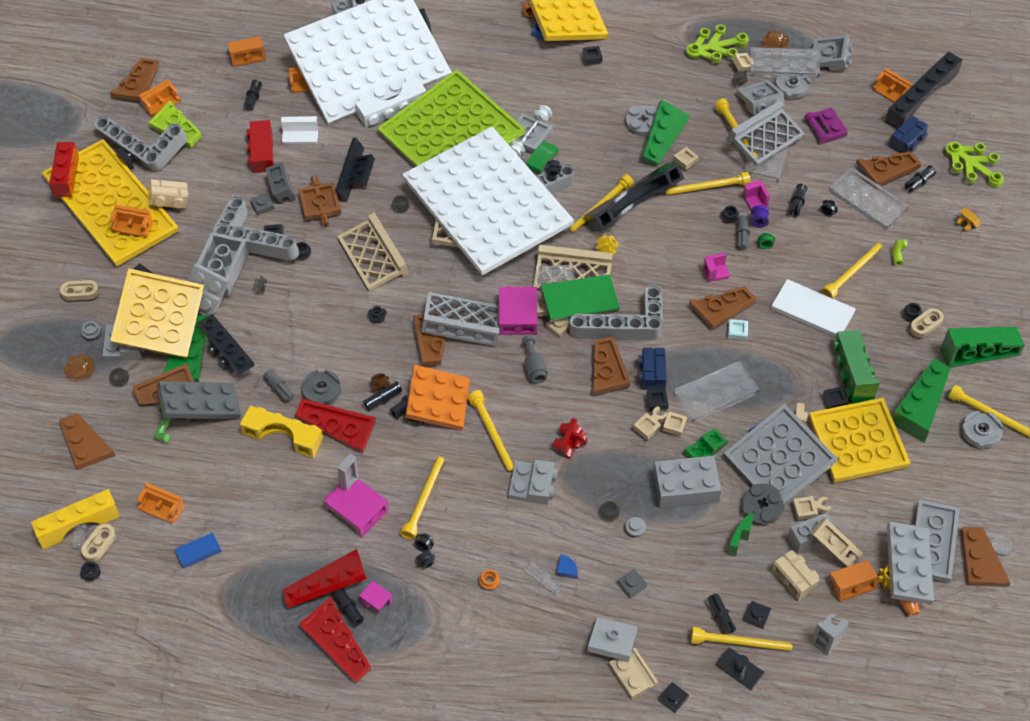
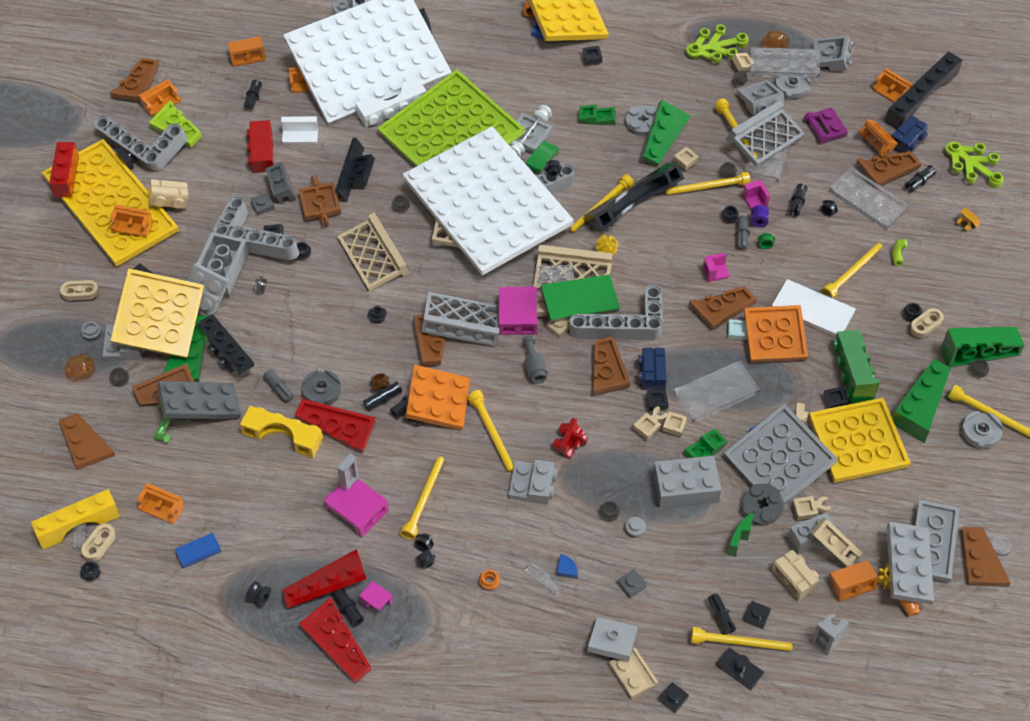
(258, 593): none -> black wheel
(592, 115): none -> green slope
(727, 170): none -> clear smoke plate
(775, 333): none -> orange plate
(878, 137): none -> orange hinge
(979, 368): none -> clear smoke plate

